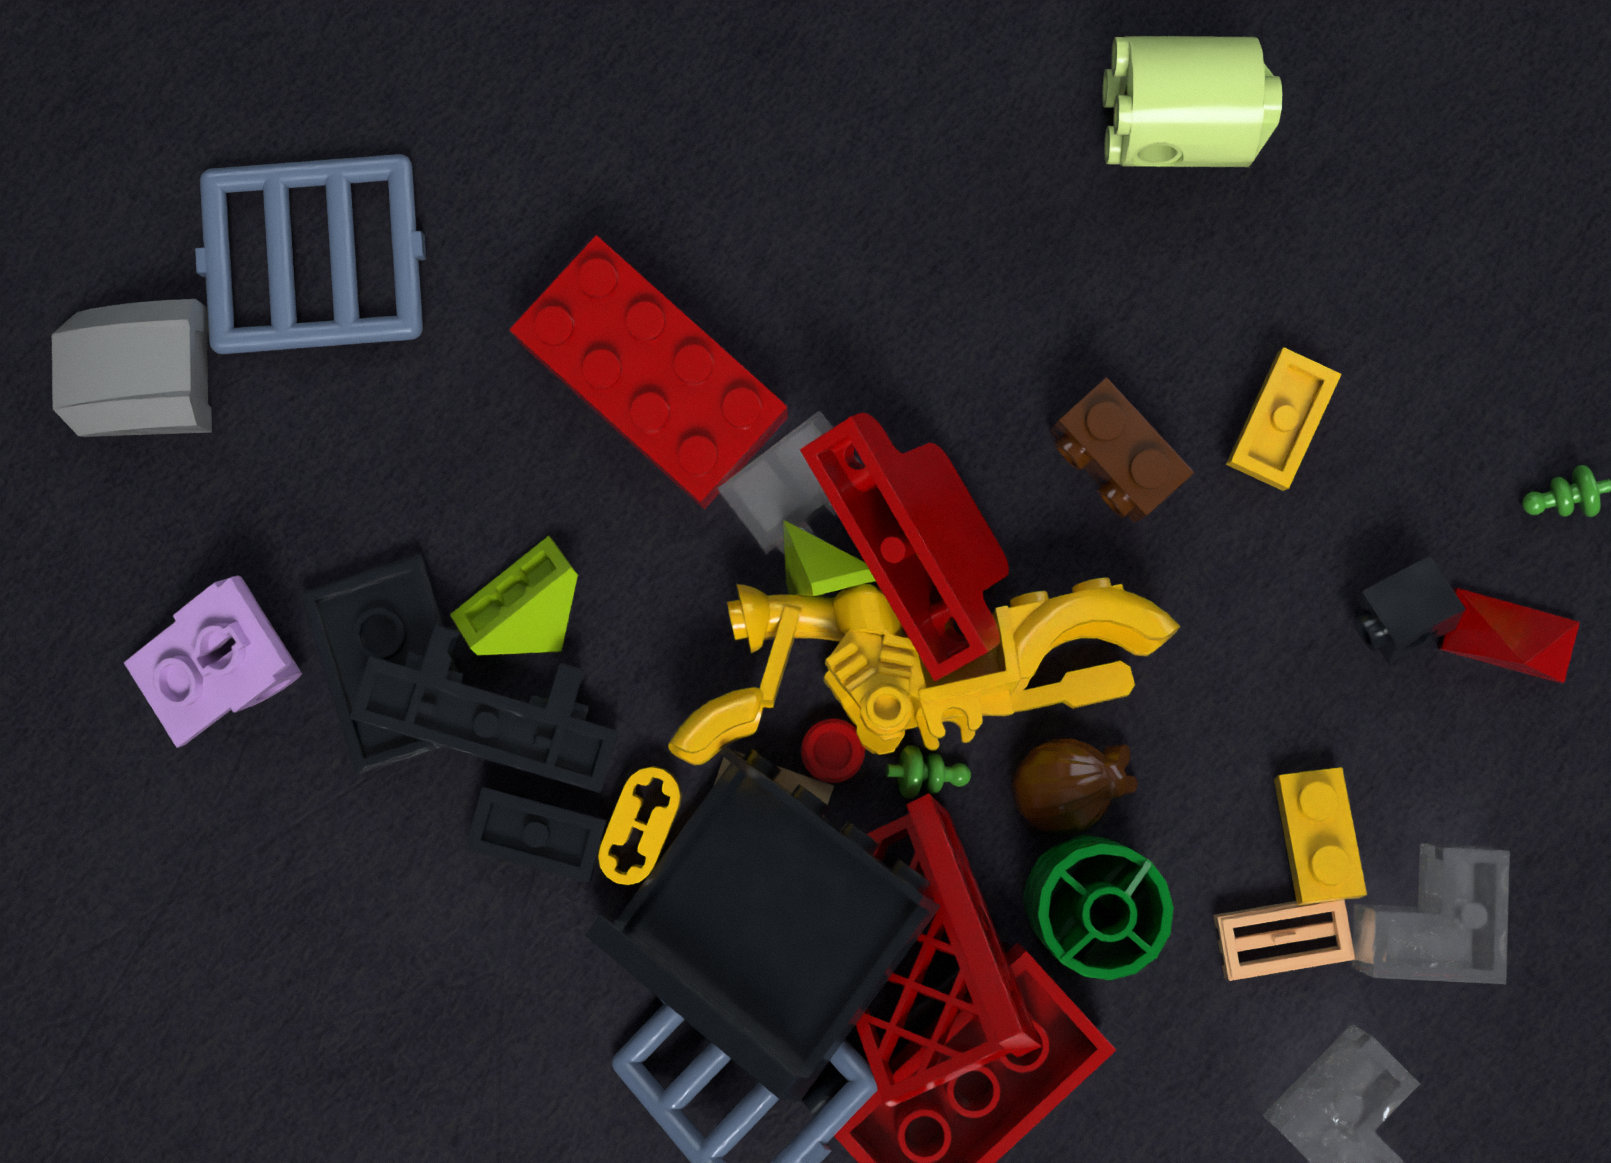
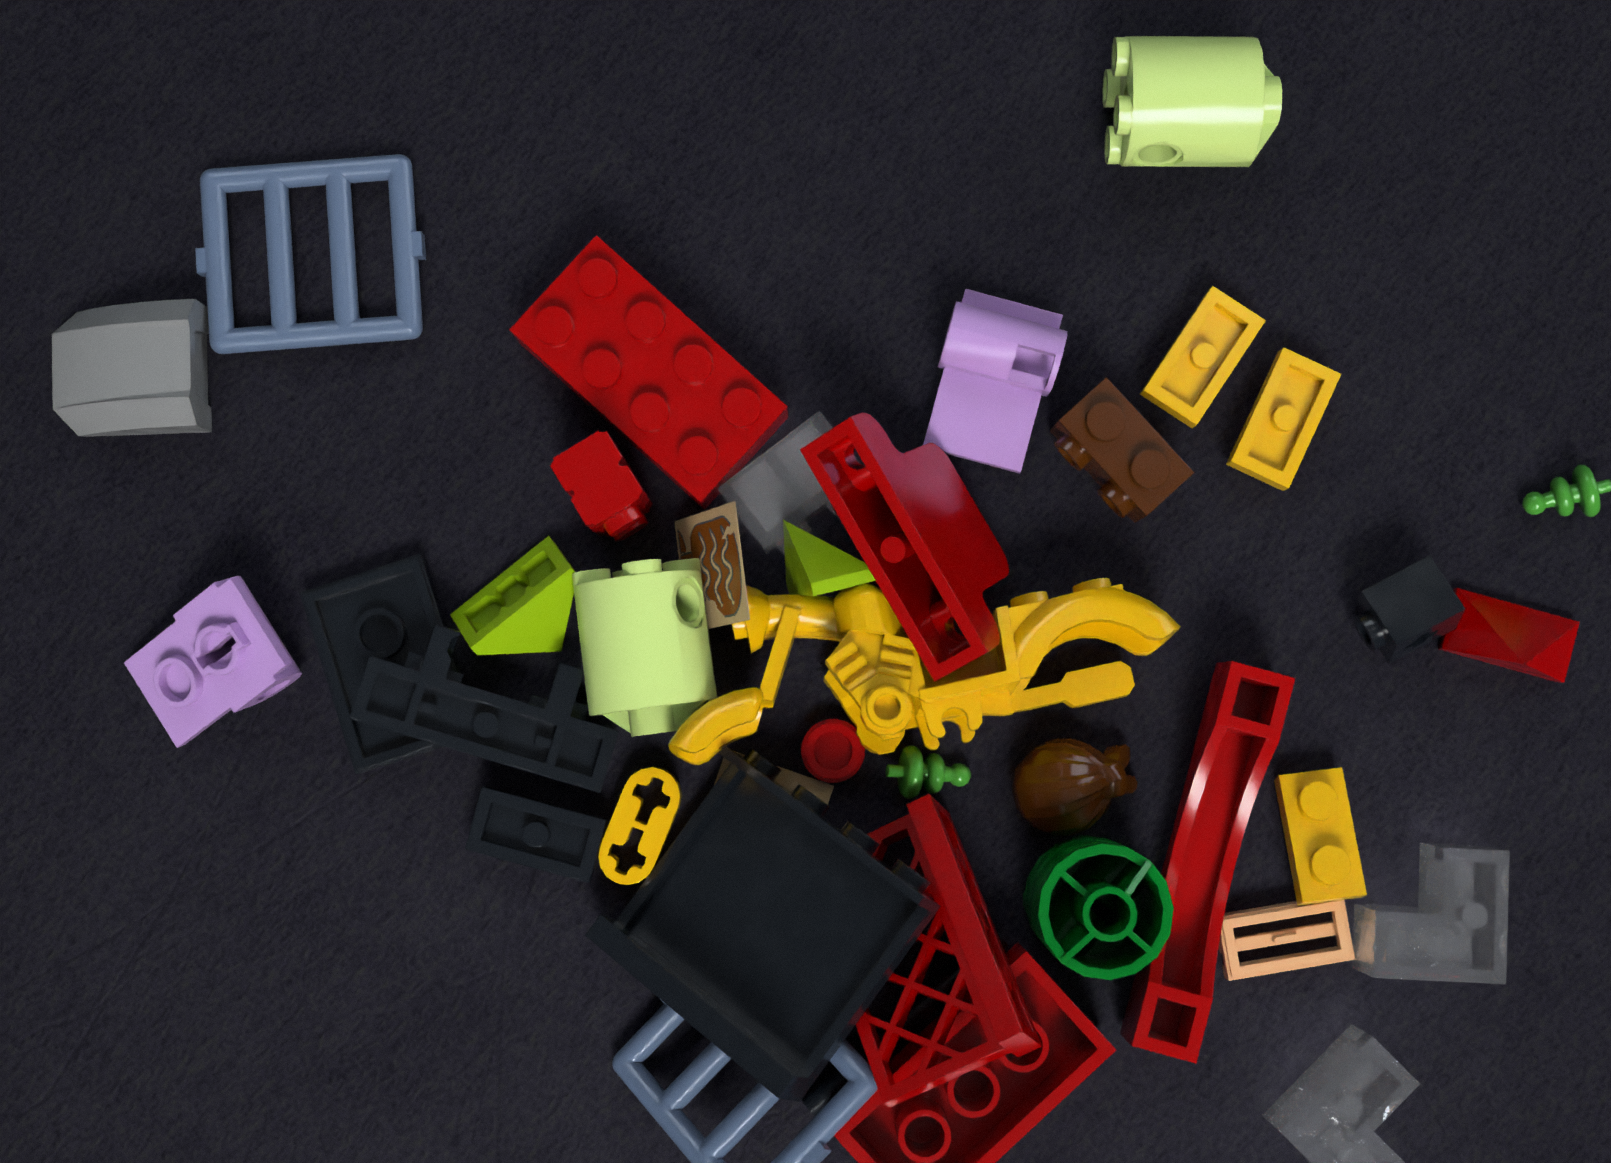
(603, 487): none -> red brick
(645, 643): none -> yellowish green cylinder
(716, 541): none -> sticker
(993, 377): none -> lavender piece
(1202, 357): none -> yellow plate
(1225, 772): none -> red arch

